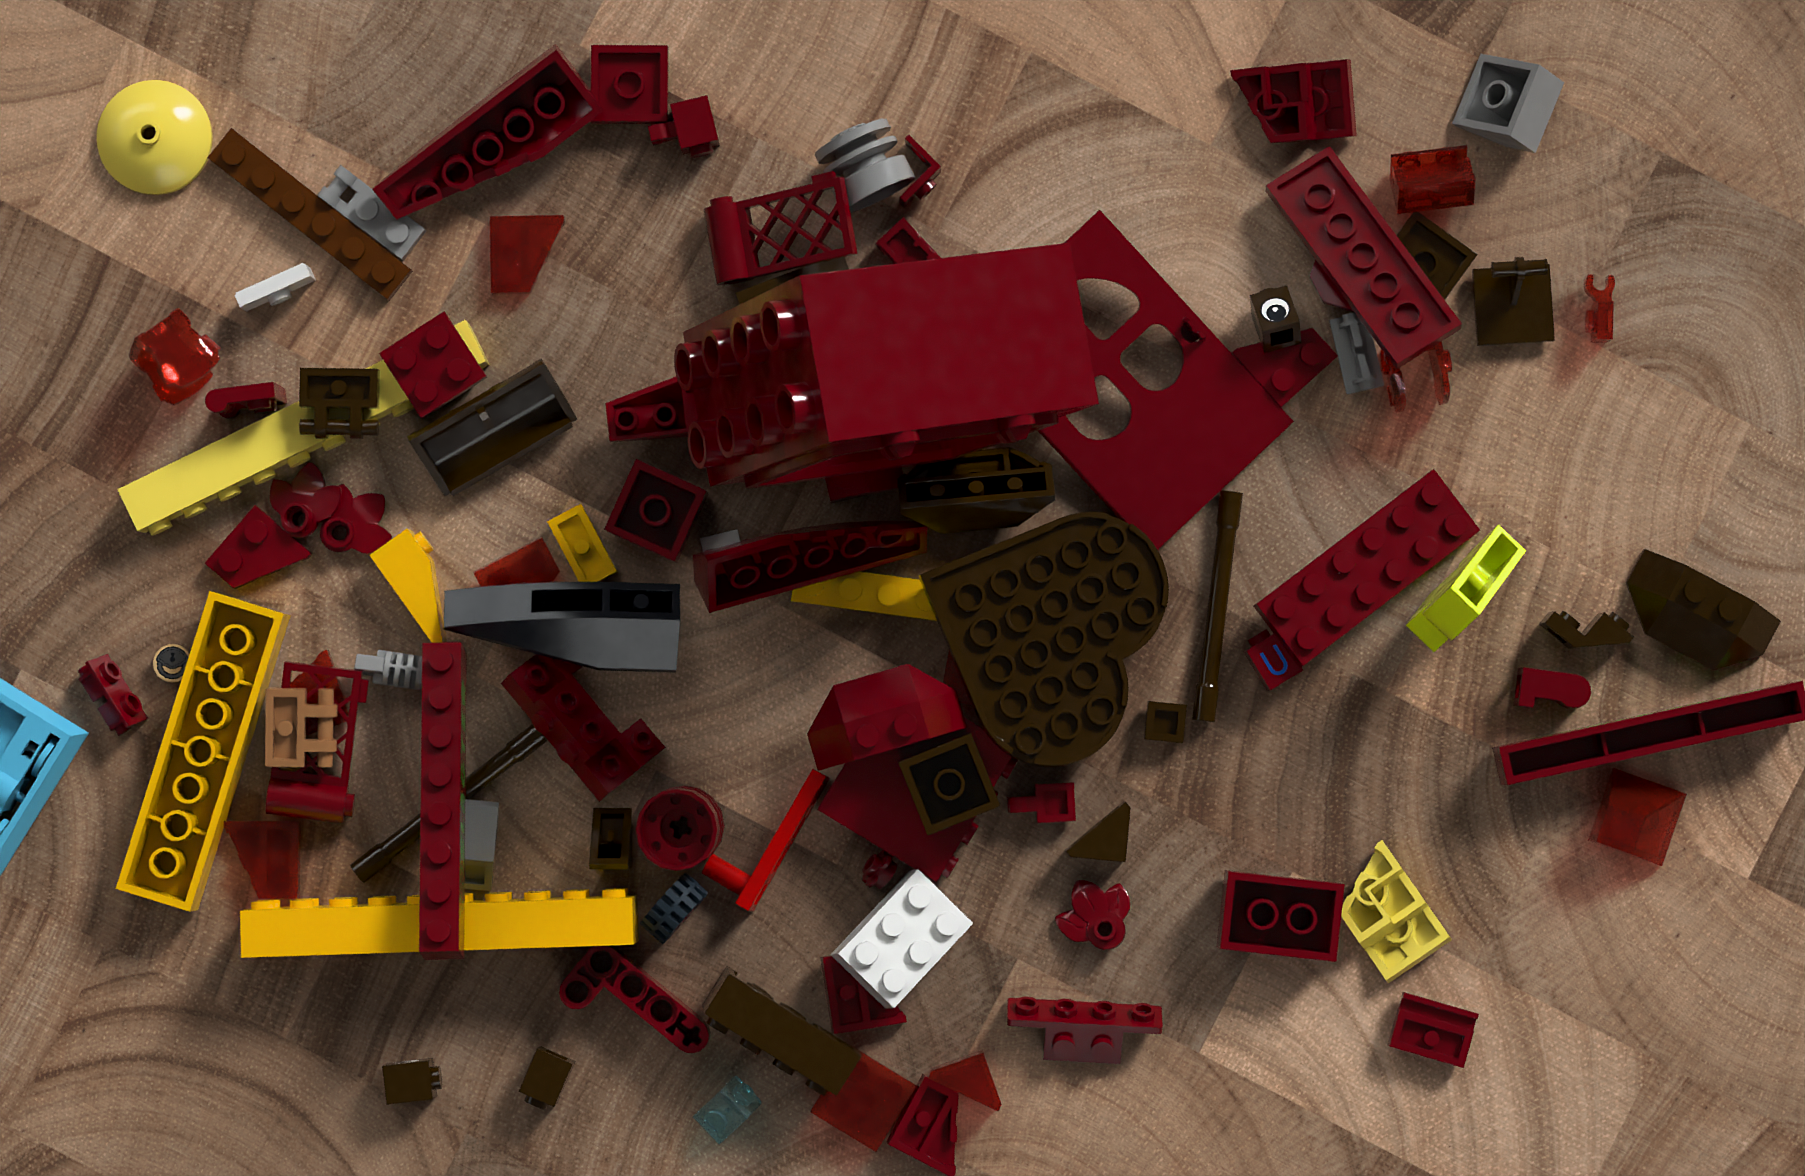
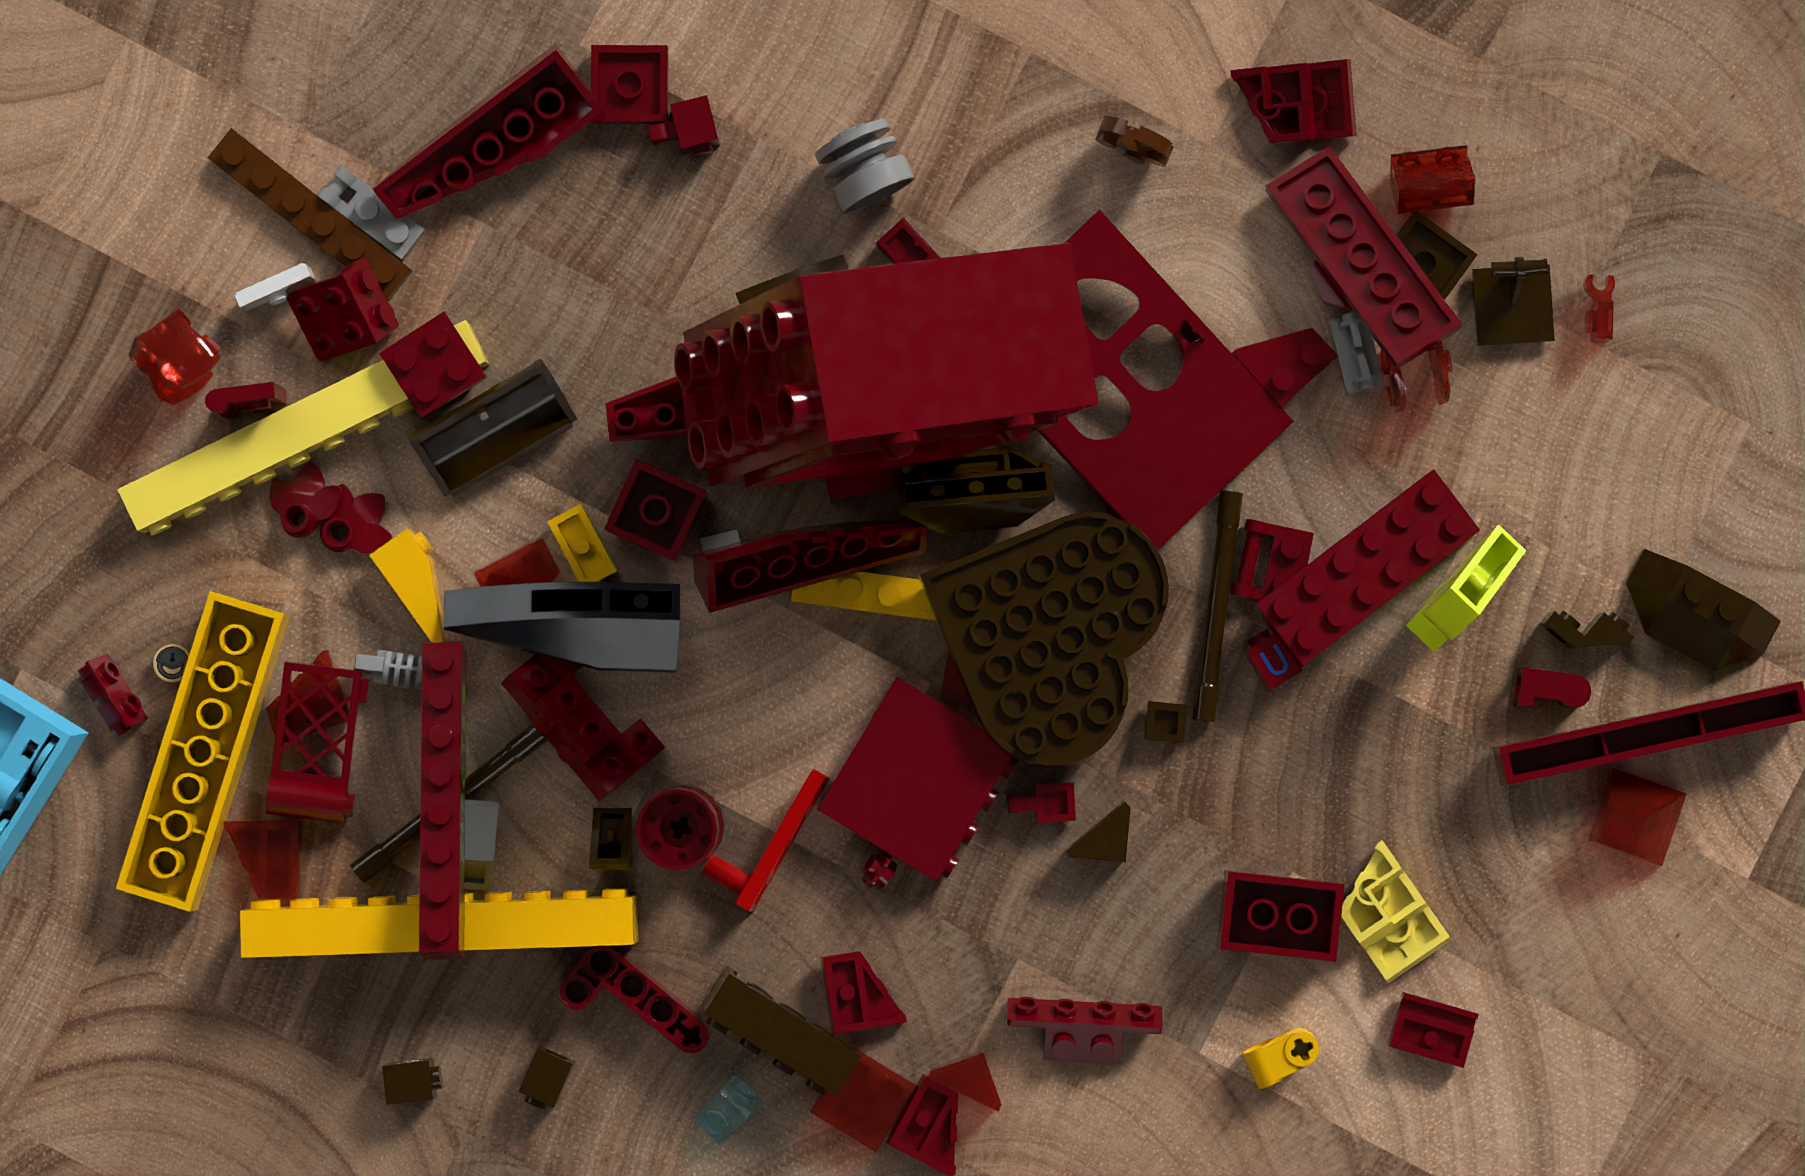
(174, 153): light yellow dish -> none
(255, 550): dark red wing -> none
(286, 727): medium nougat plate -> none
(339, 389): dark brown plate -> none
(343, 311): none -> dark red bracket
(520, 250): clear red wing -> none
(673, 908): black wheel -> none
(733, 237): dark red piece -> none
(882, 715): dark red wedge -> none
(901, 939): white brick -> none
(925, 182): dark red bracket -> none
(949, 784): dark brown brick -> none
(1091, 911): dark red plate -> none
(1138, 143): none -> reddish brown plate
(1273, 1061): none -> yellow piece
(1275, 318): dark brown brick -> none
(1286, 557): none -> dark red plate
(1508, 102): light grey slope -> none

